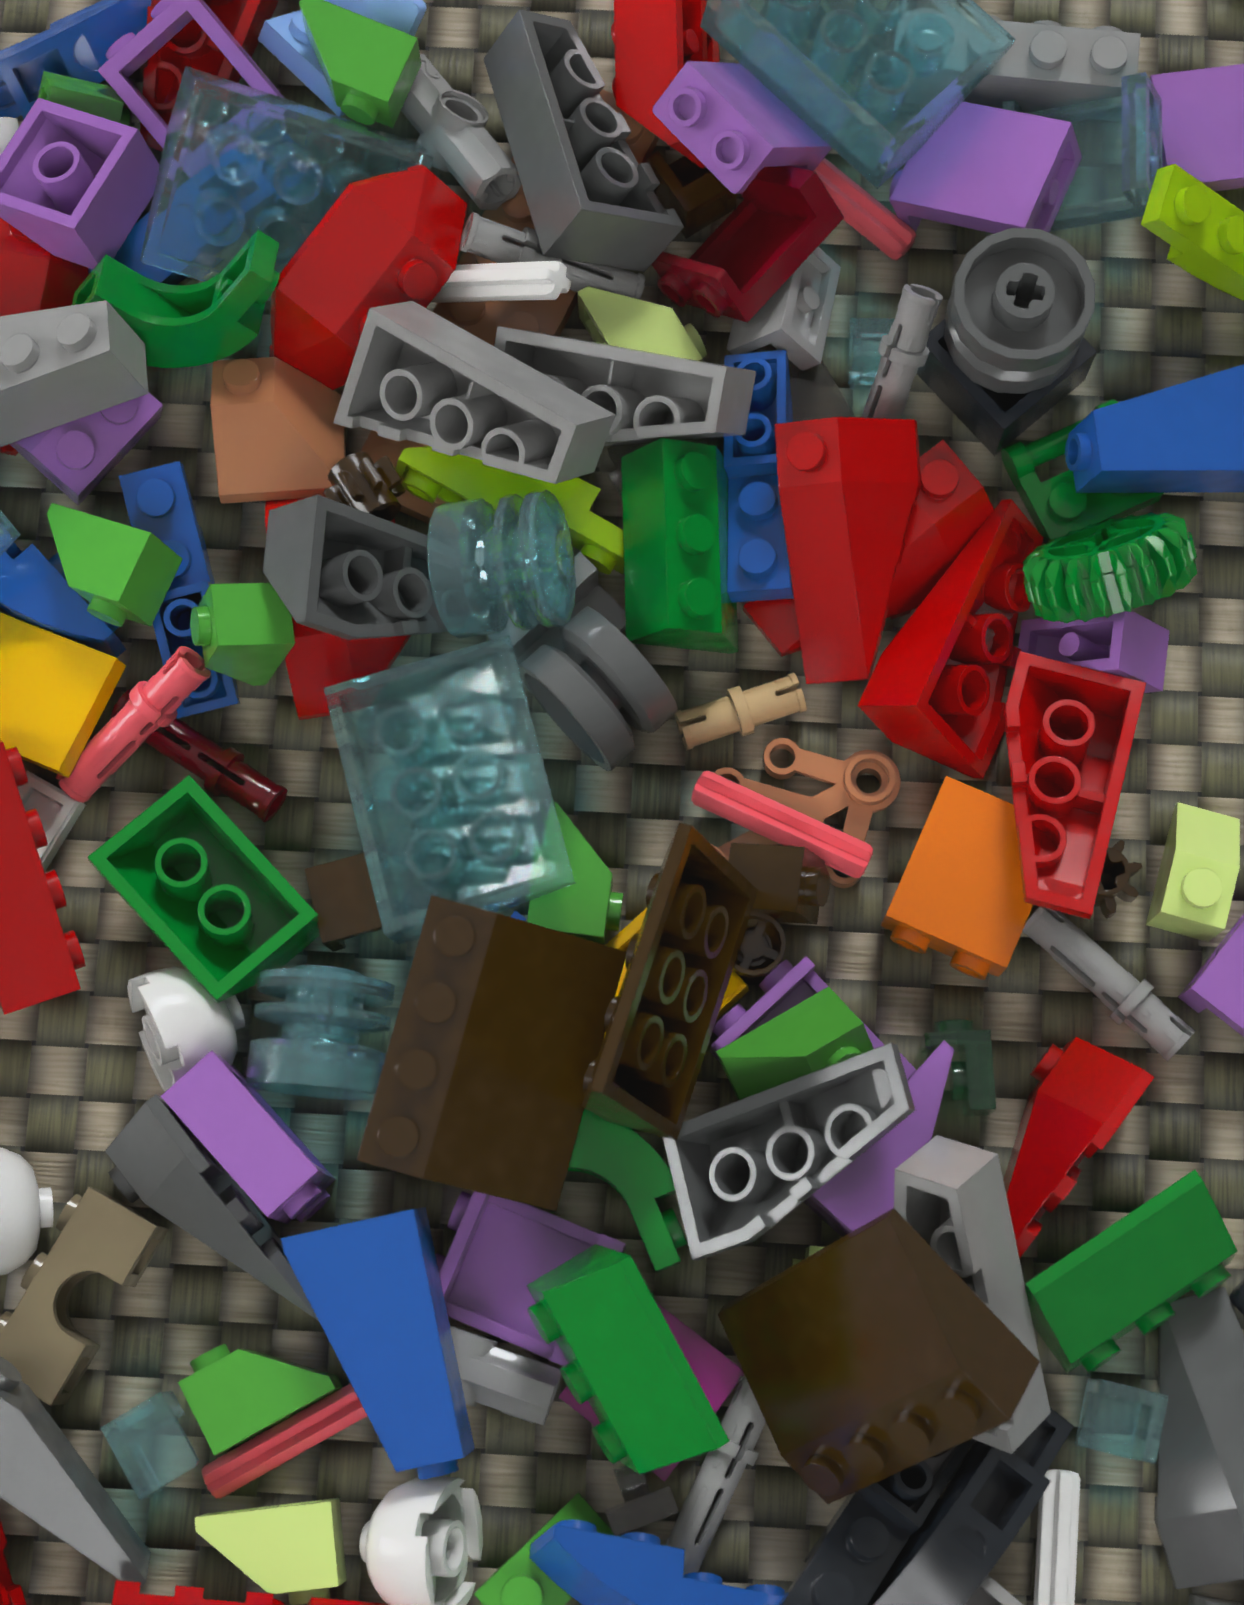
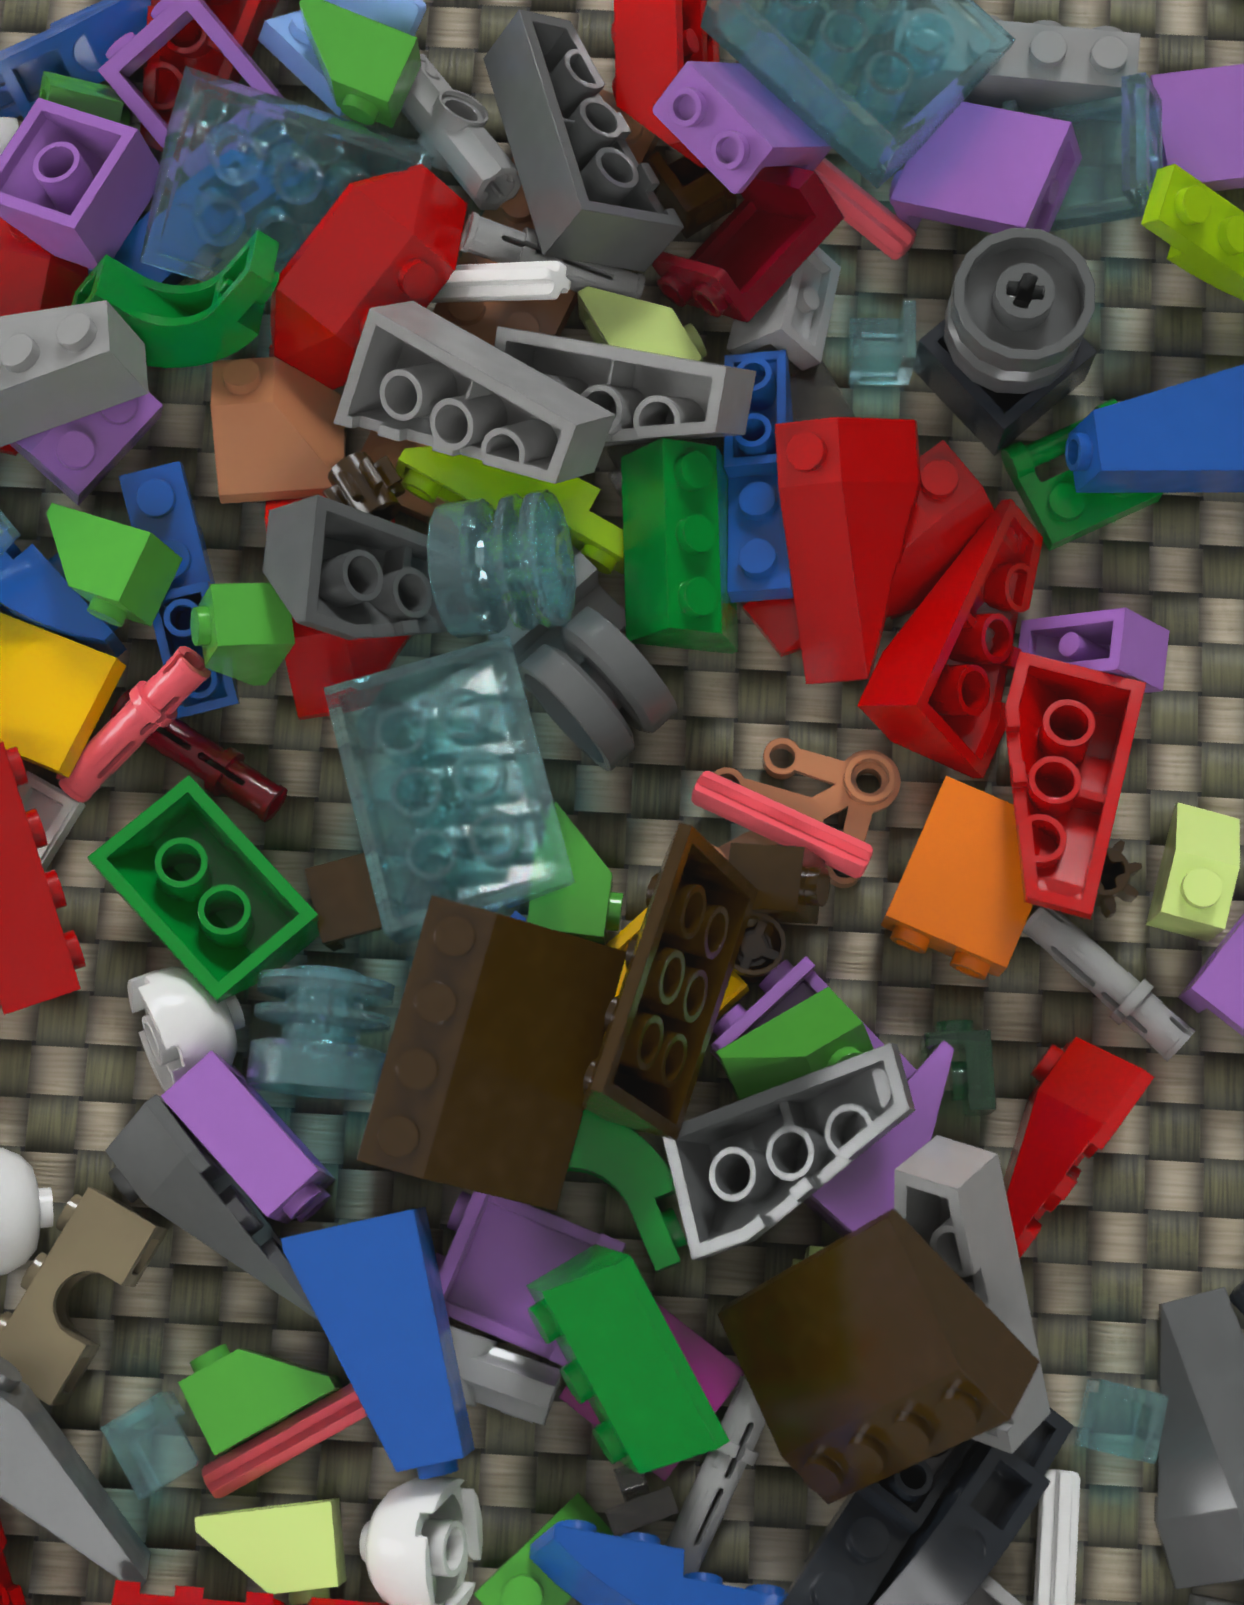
(740, 711): tan pin -> none
(902, 352): light grey pin -> none
(1110, 567): green gear -> none
(1131, 1275): green slope -> none

